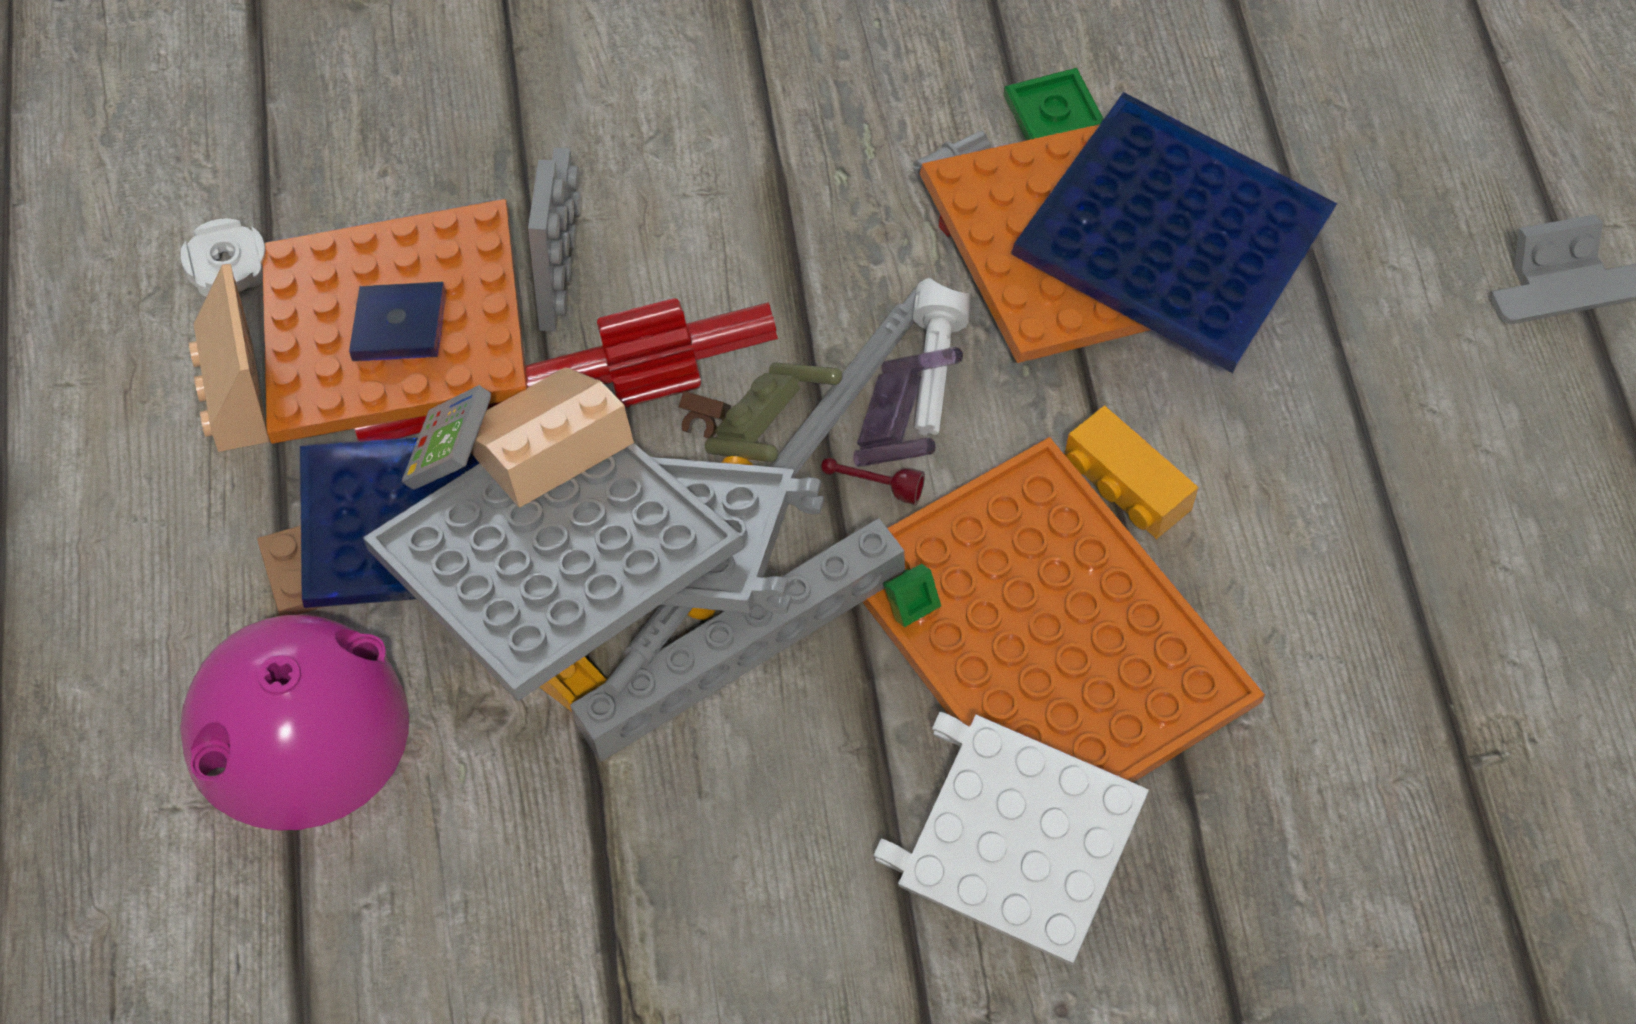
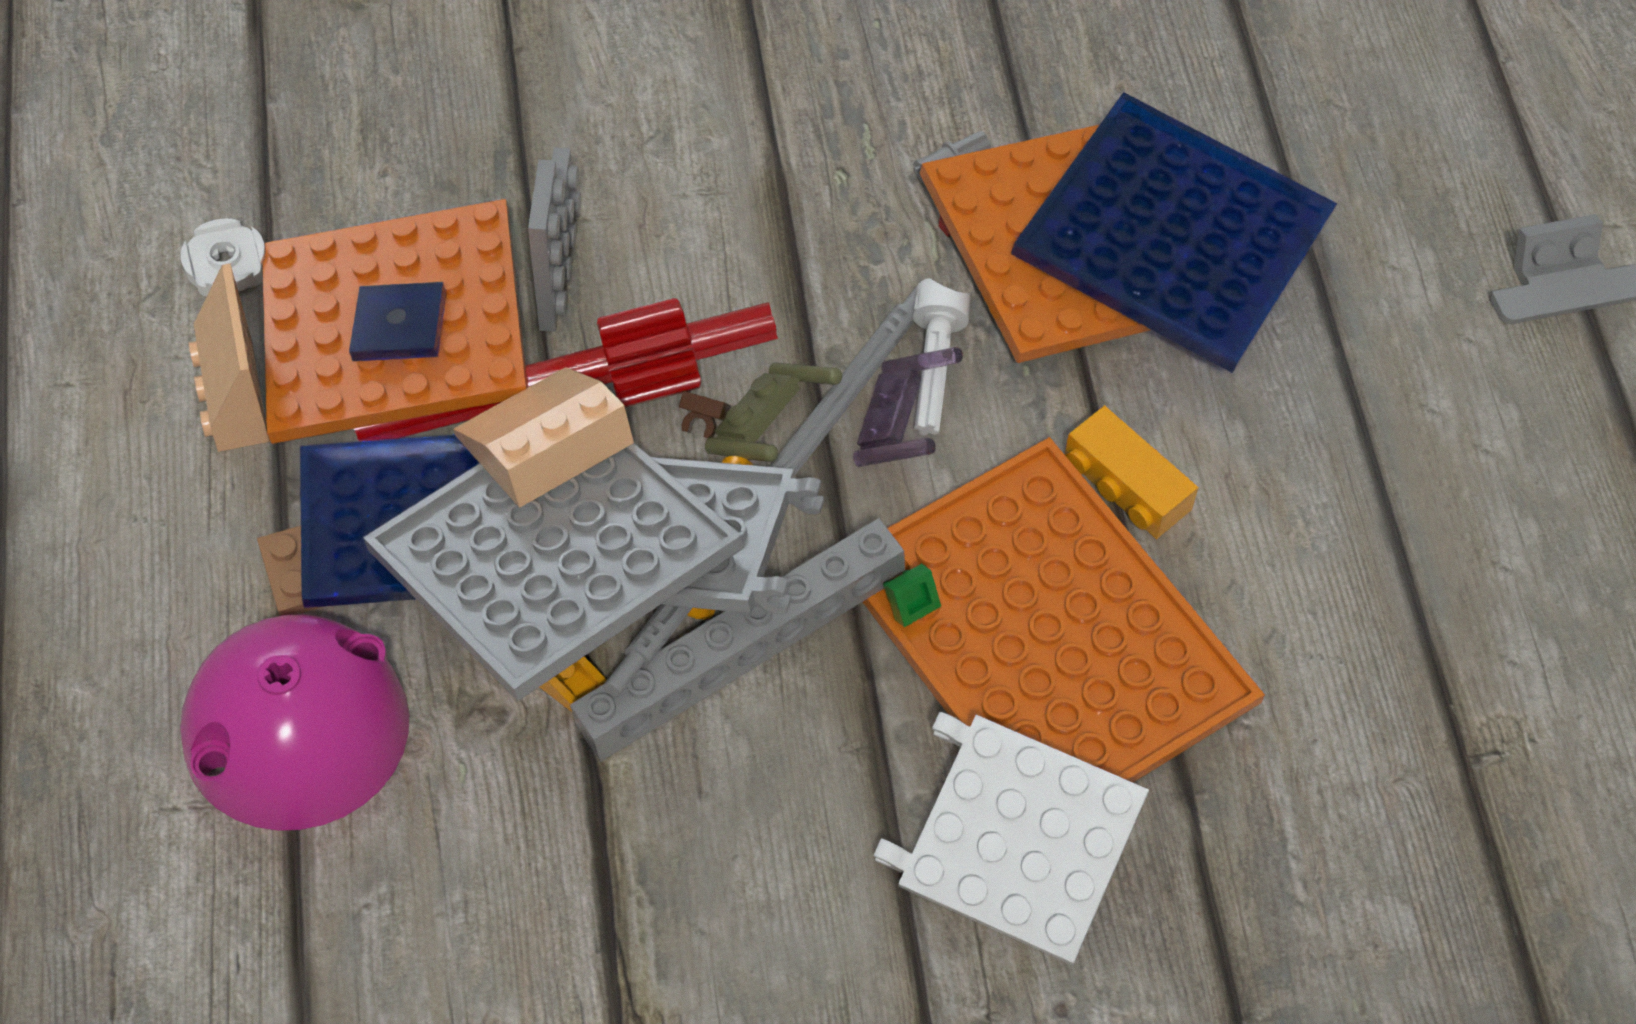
(447, 437): light grey tile -> none
(905, 484): dark red hinge -> none
(1052, 104): green tile -> none

